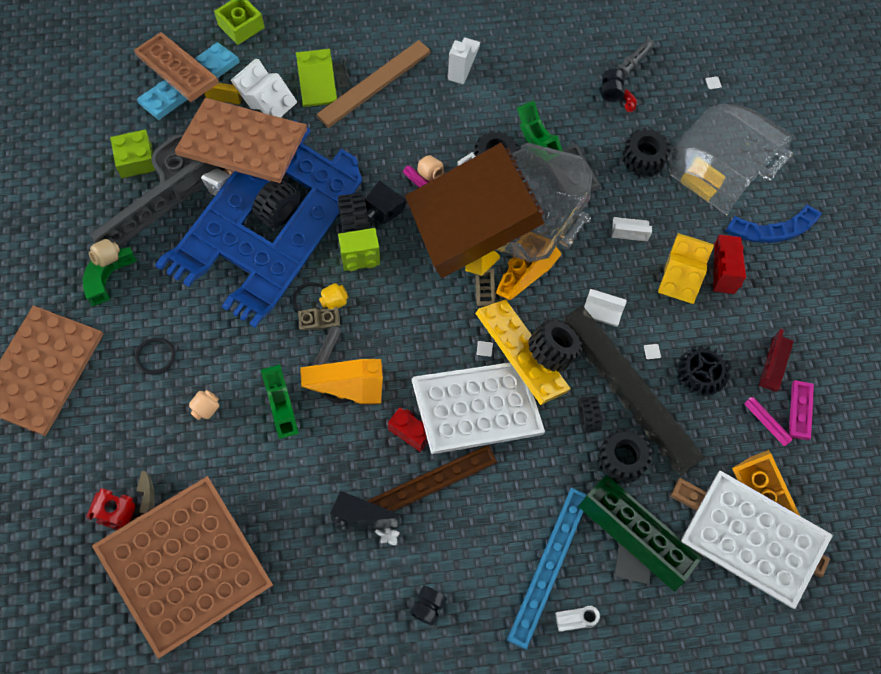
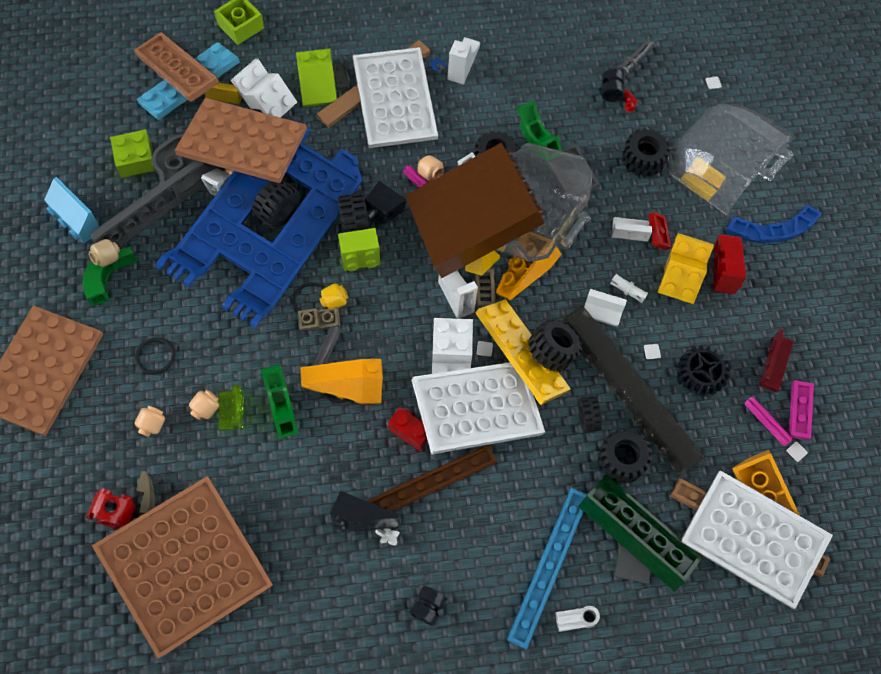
(70, 211): none -> medium azure slope
(149, 421): none -> light nougat head
(231, 409): none -> clear neon green panel
(395, 97): none -> white plate
(437, 64): none -> blue sticker
(452, 344): none -> white bracket
(459, 294): none -> white arch
(629, 288): none -> white pin
(659, 233): none -> red plate
(797, 451): none -> white sticker

